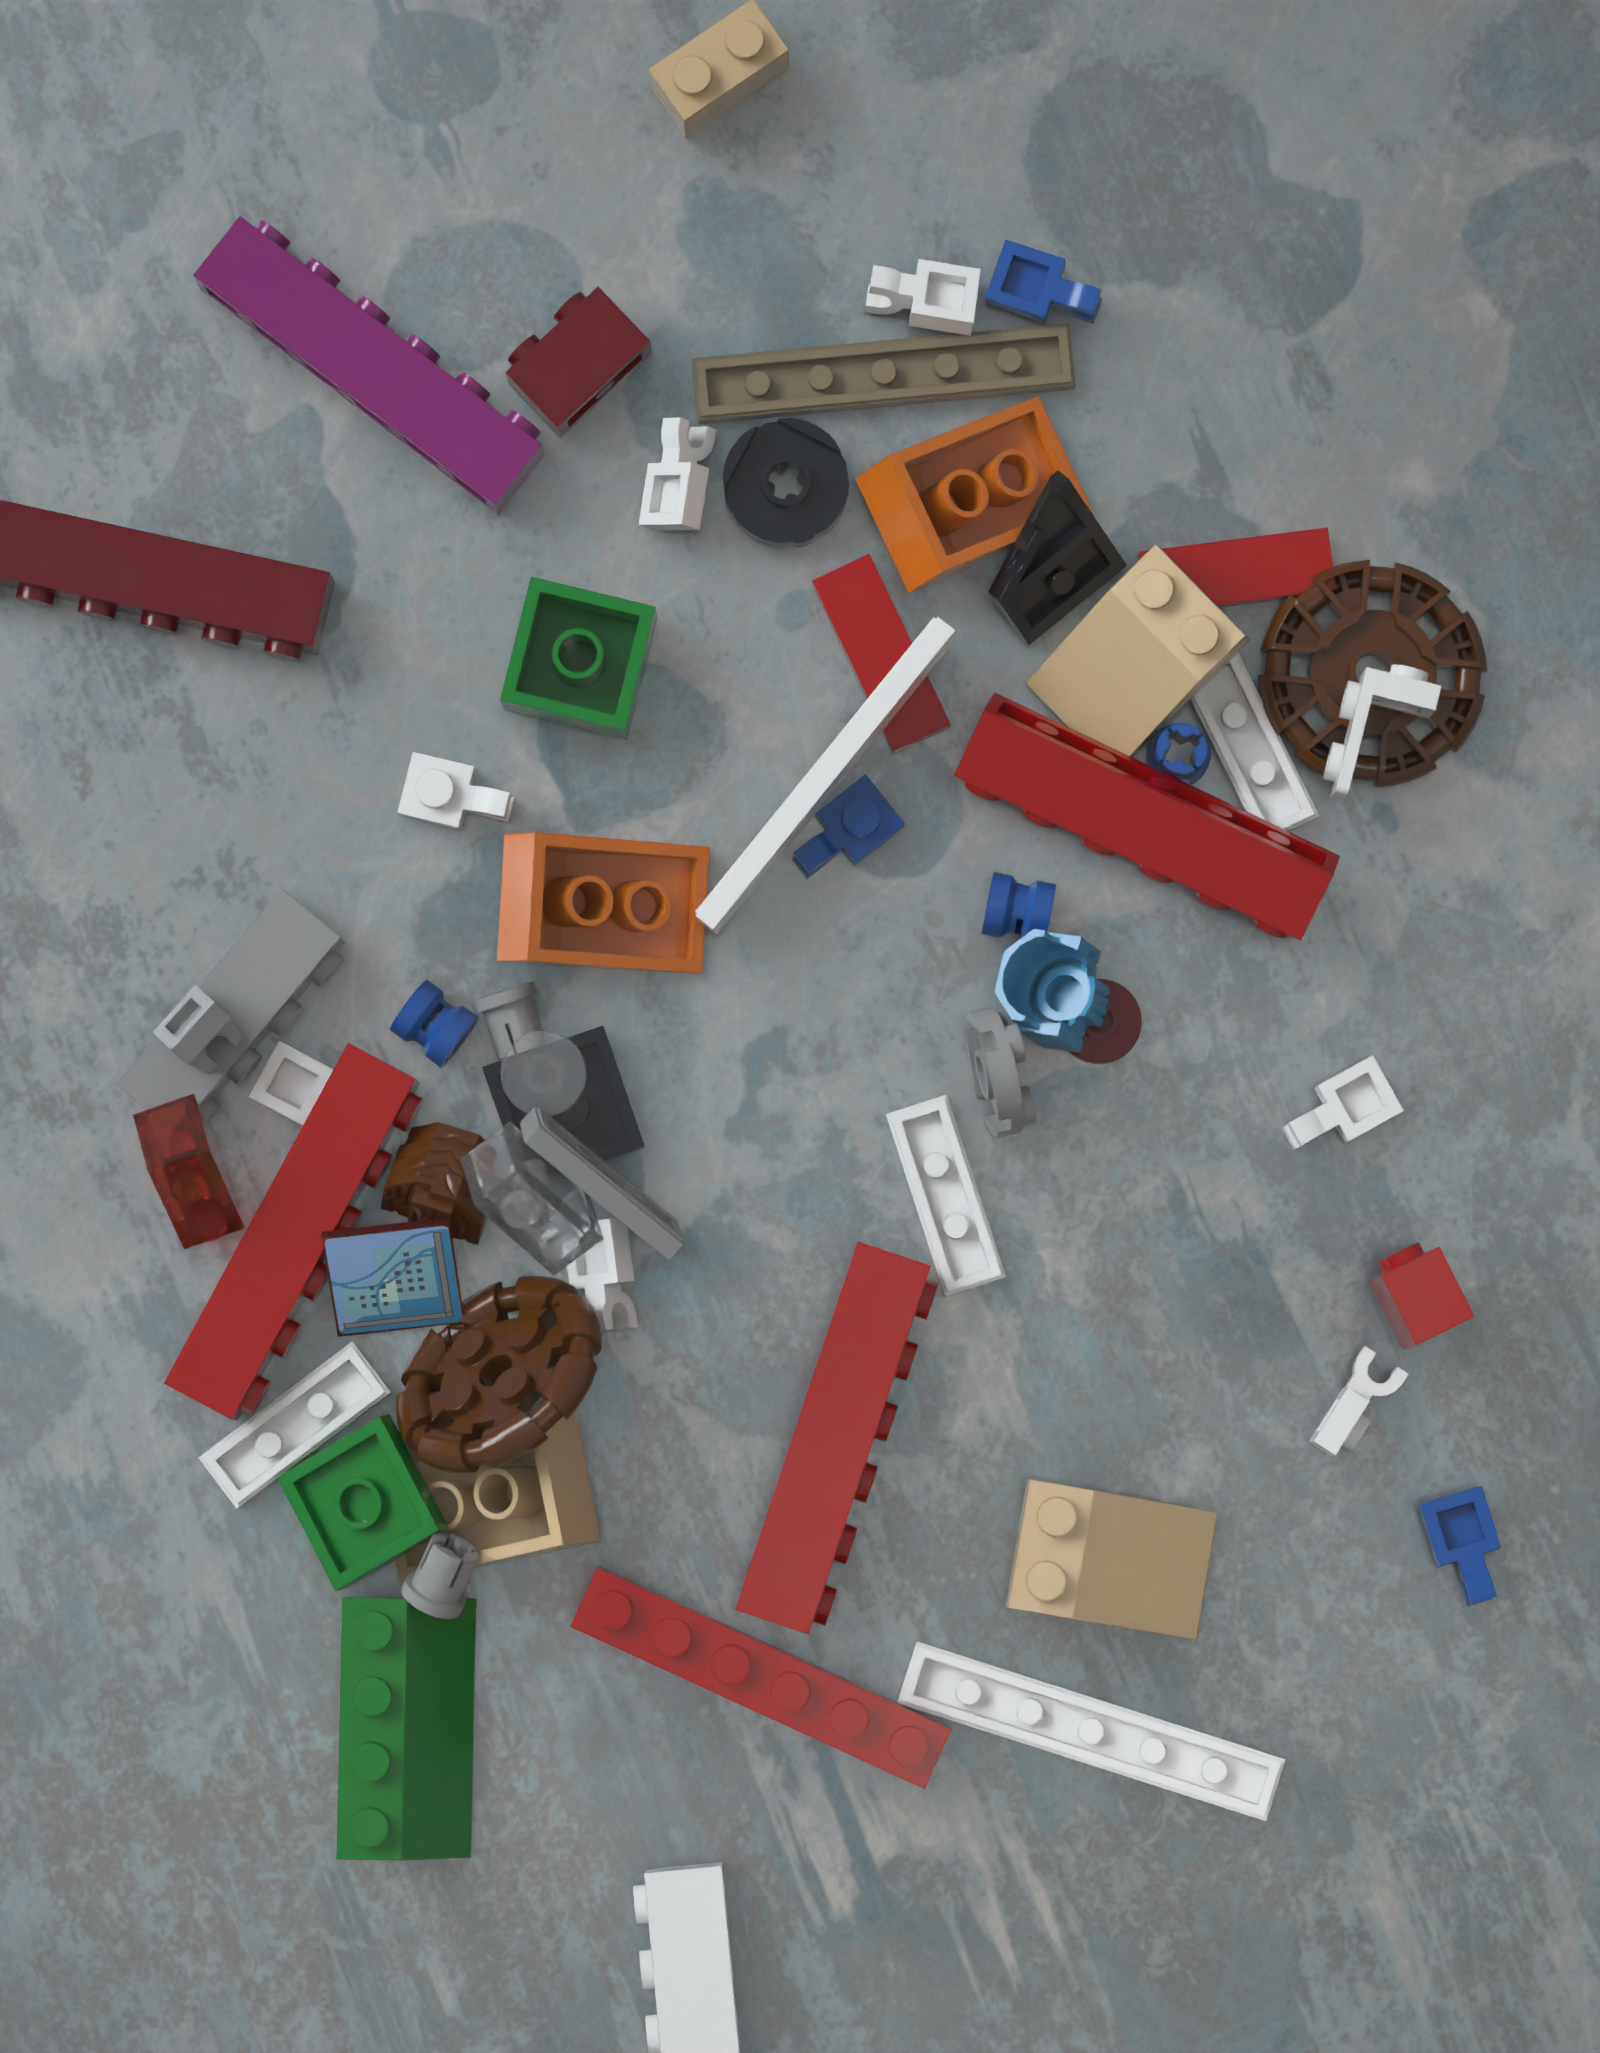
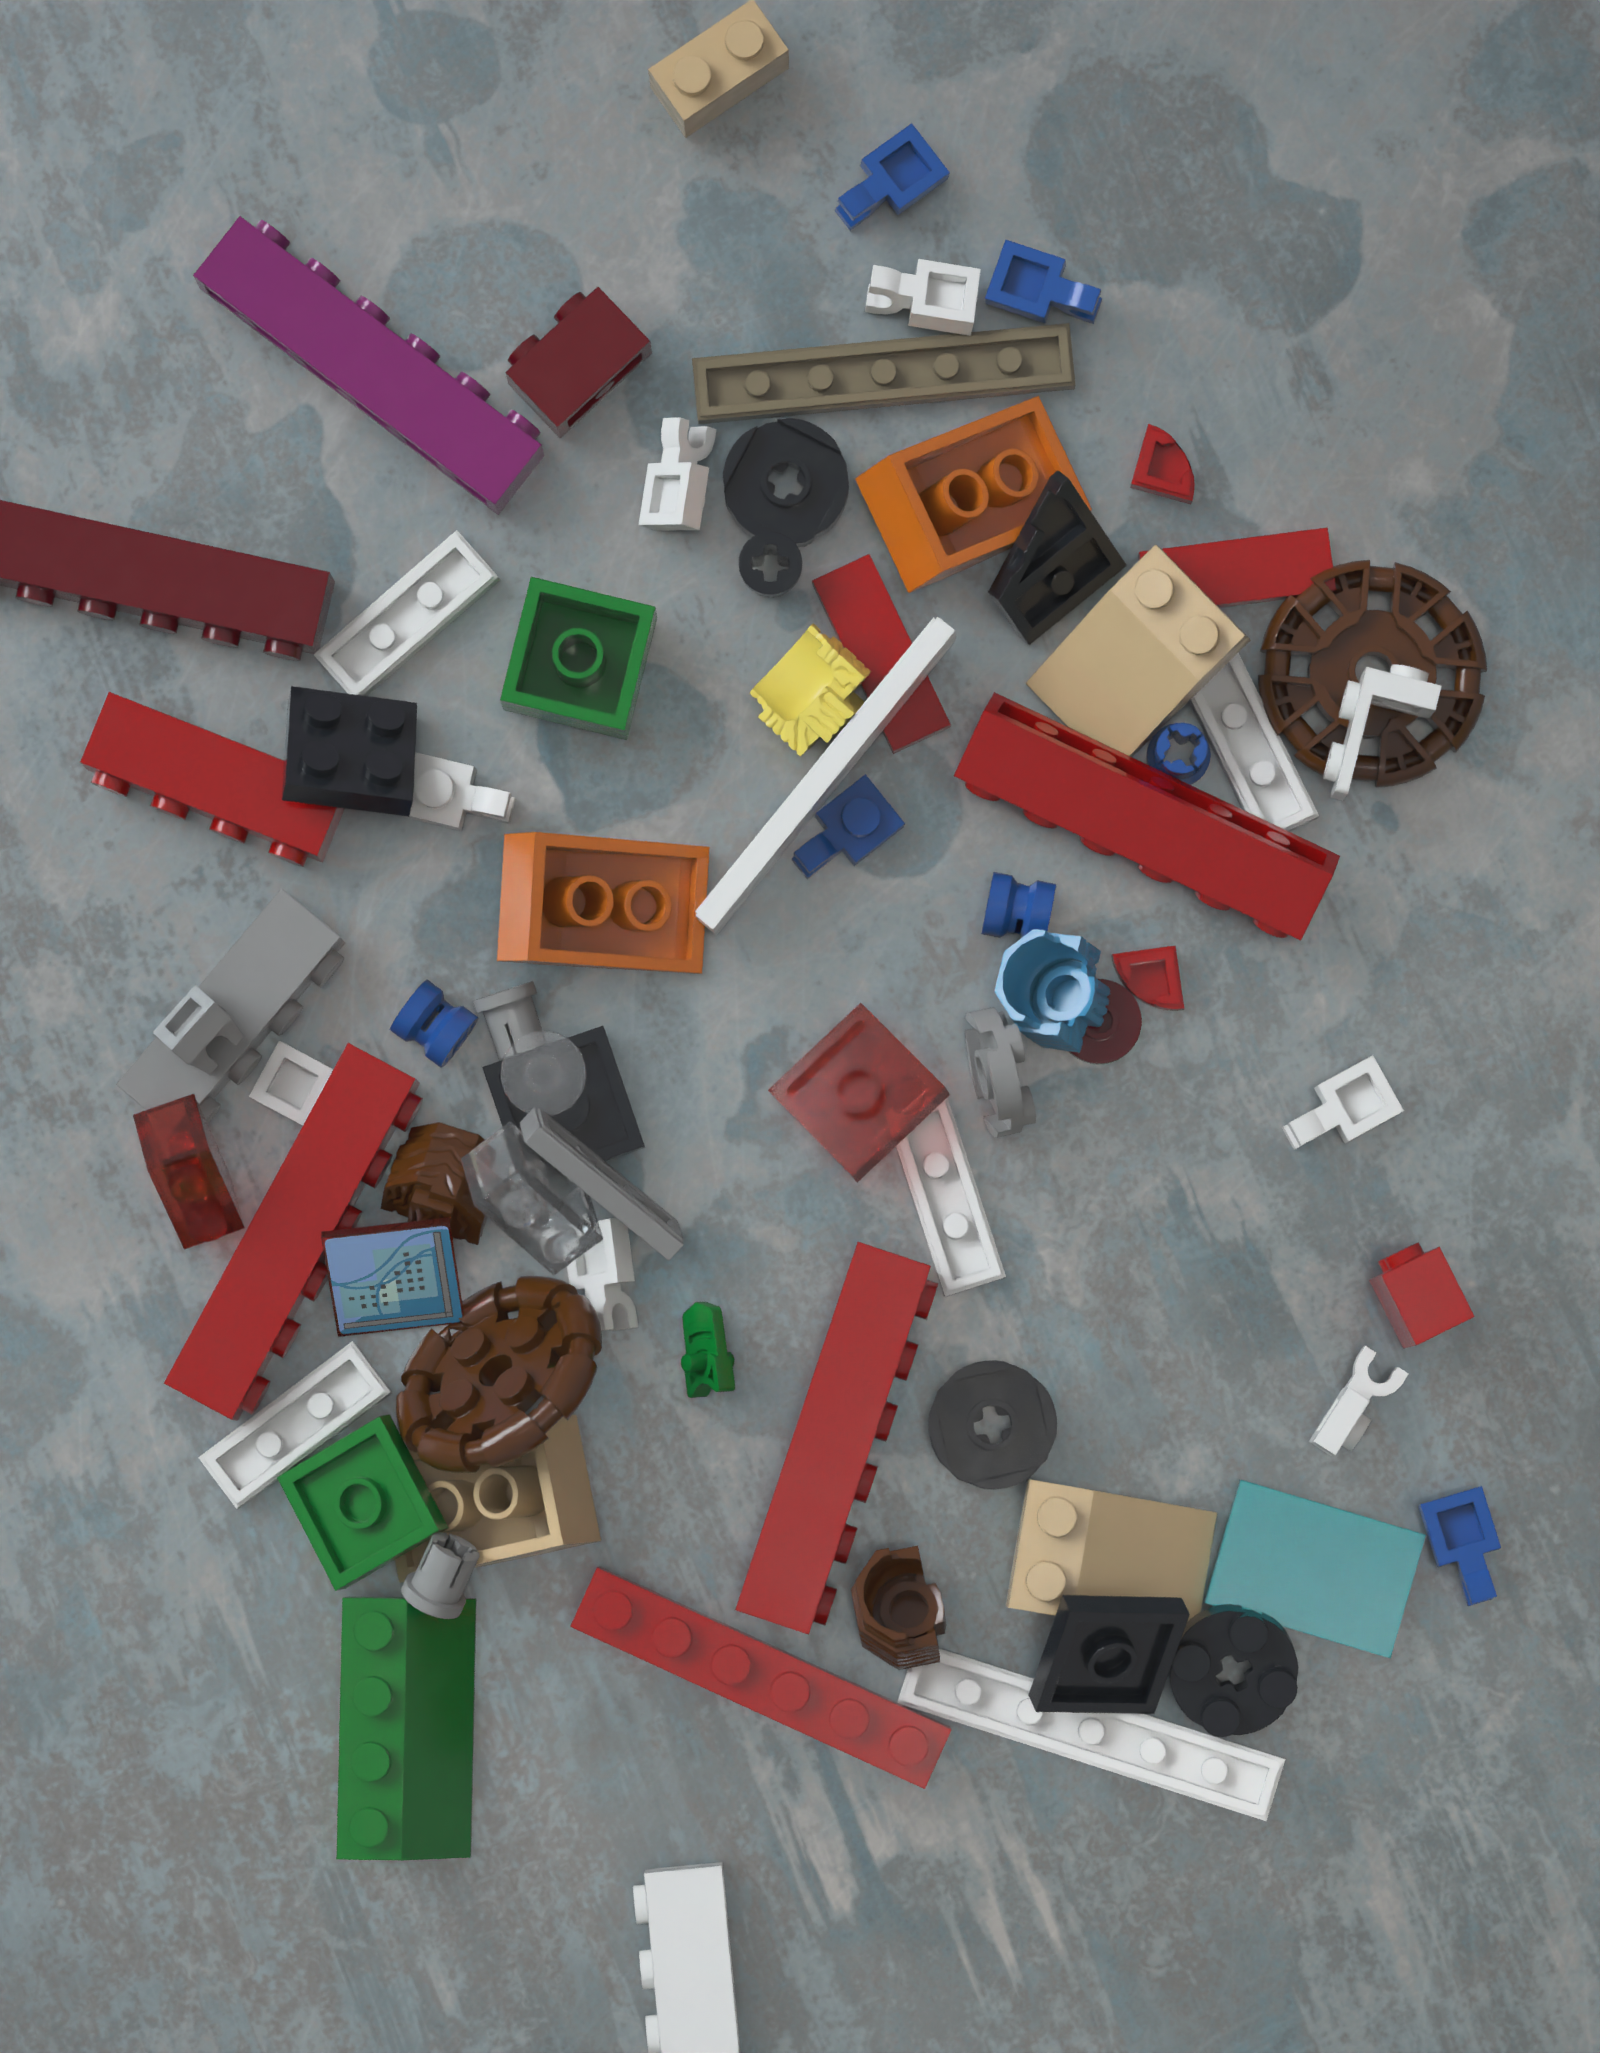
(206, 775): none -> red brick
(349, 751): none -> black plate
(407, 616): none -> white tile
(706, 1357): none -> green piece
(754, 554): none -> black bush
(811, 691): none -> light yellow hair
(859, 1092): none -> clear red plate
(897, 1609): none -> reddish brown hair
(898, 173): none -> blue plate
(1013, 1394): none -> black plate
(1108, 1654): none -> black plate
(1151, 976): none -> red tile
(1163, 467): none -> red tile
(1225, 1706): none -> black plate
(1315, 1568): none -> teal tile

